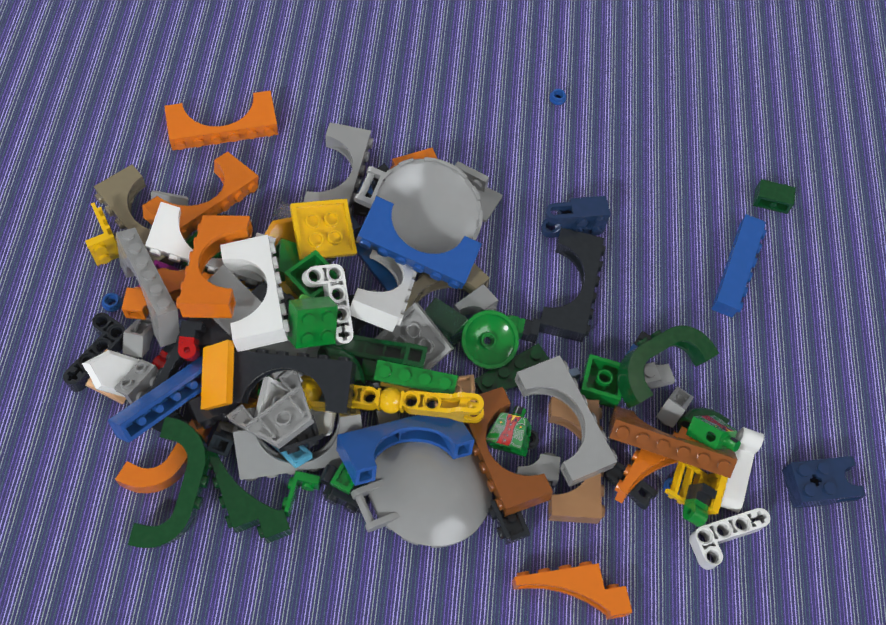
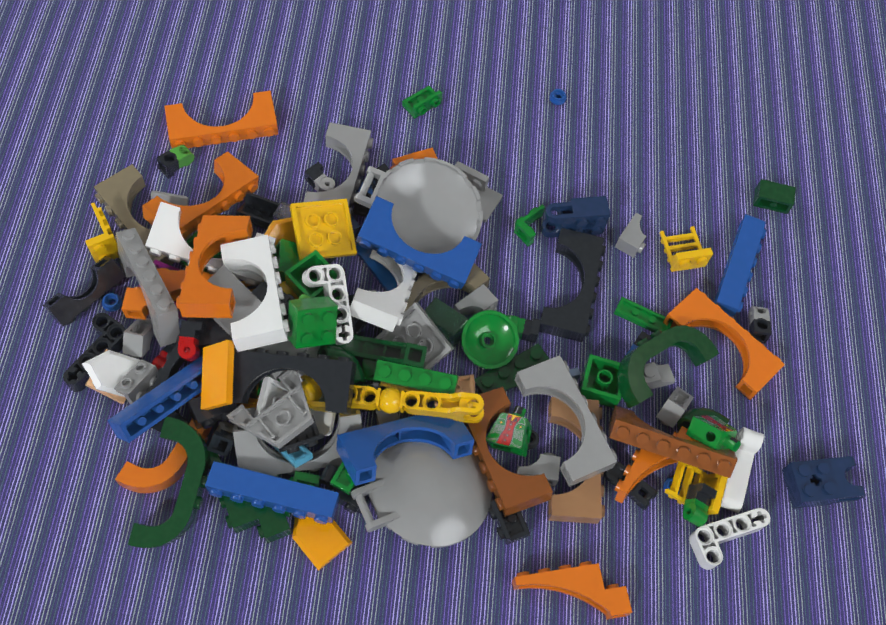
(104, 277): none -> black arch
(174, 160): none -> leg
(259, 209): none -> black bracket
(272, 492): none -> blue brick
(317, 179): none -> leg
(319, 541): none -> light orange tile
(422, 101): none -> green bracket
(522, 228): none -> green bracket
(632, 238): none -> light grey arch
(641, 316): none -> green tile
(688, 259): none -> yellow plate
(758, 361): none -> orange arch
(759, 323): none -> black leg

